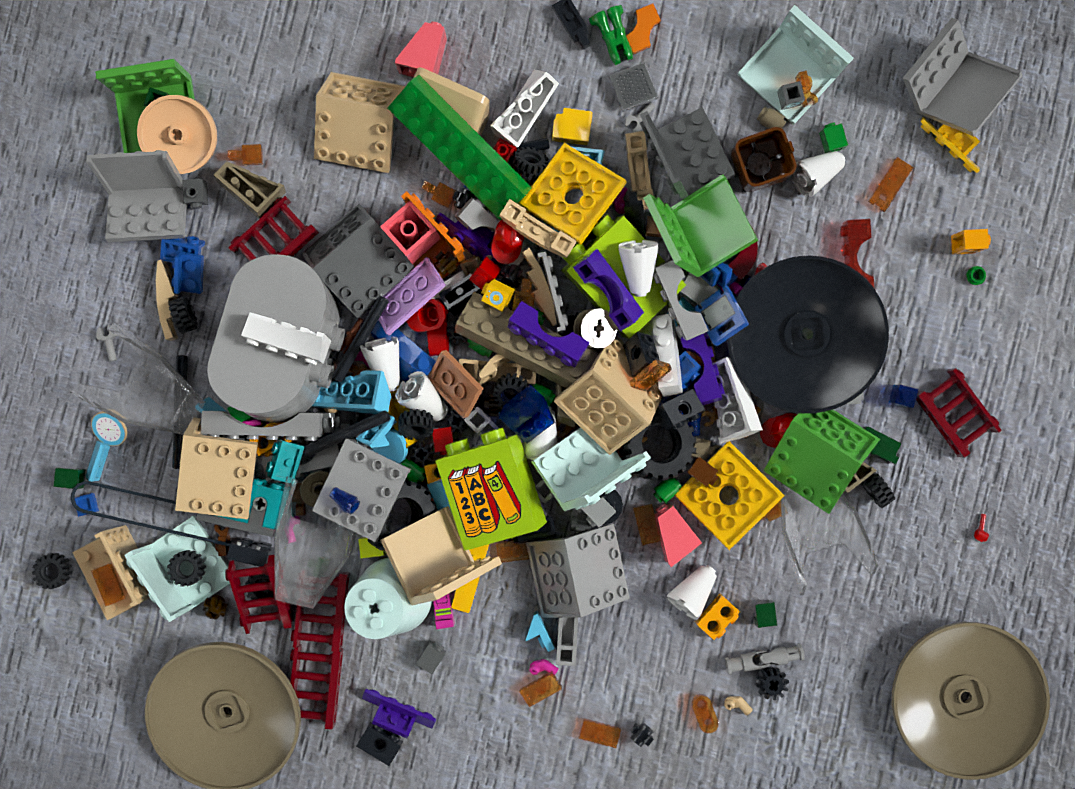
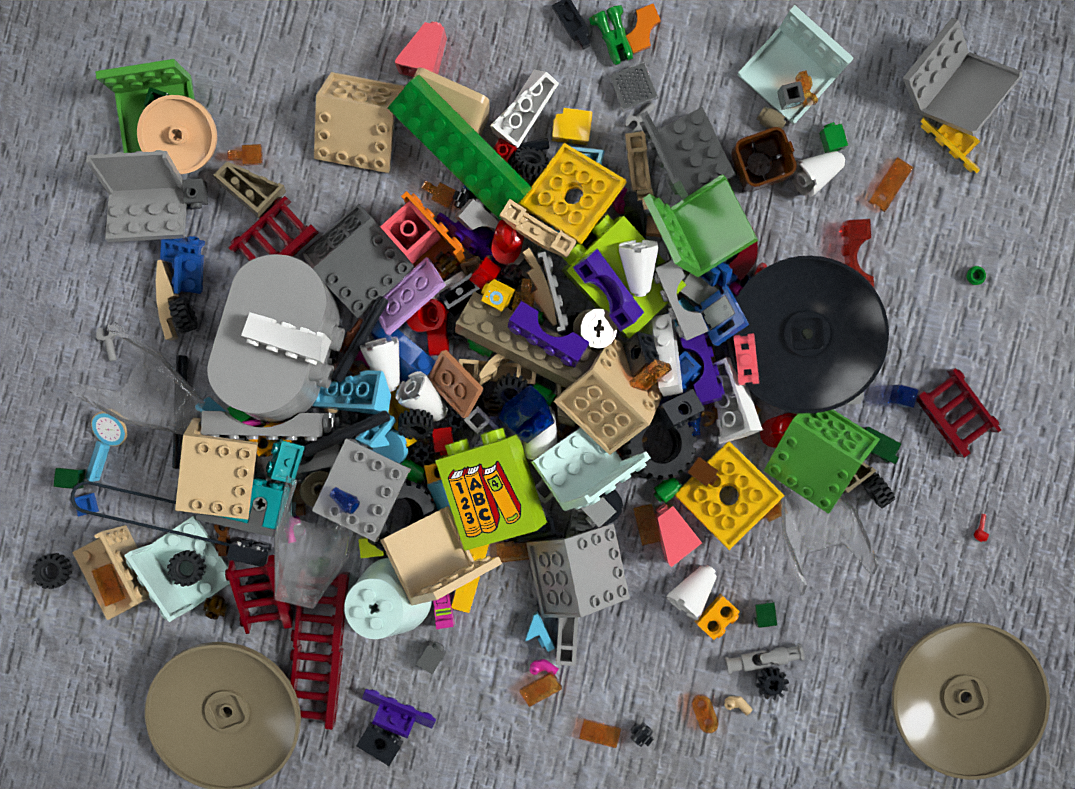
(703, 448): dark tan plate -> none
(746, 359): none -> coral plate
(970, 241): light orange brick -> none

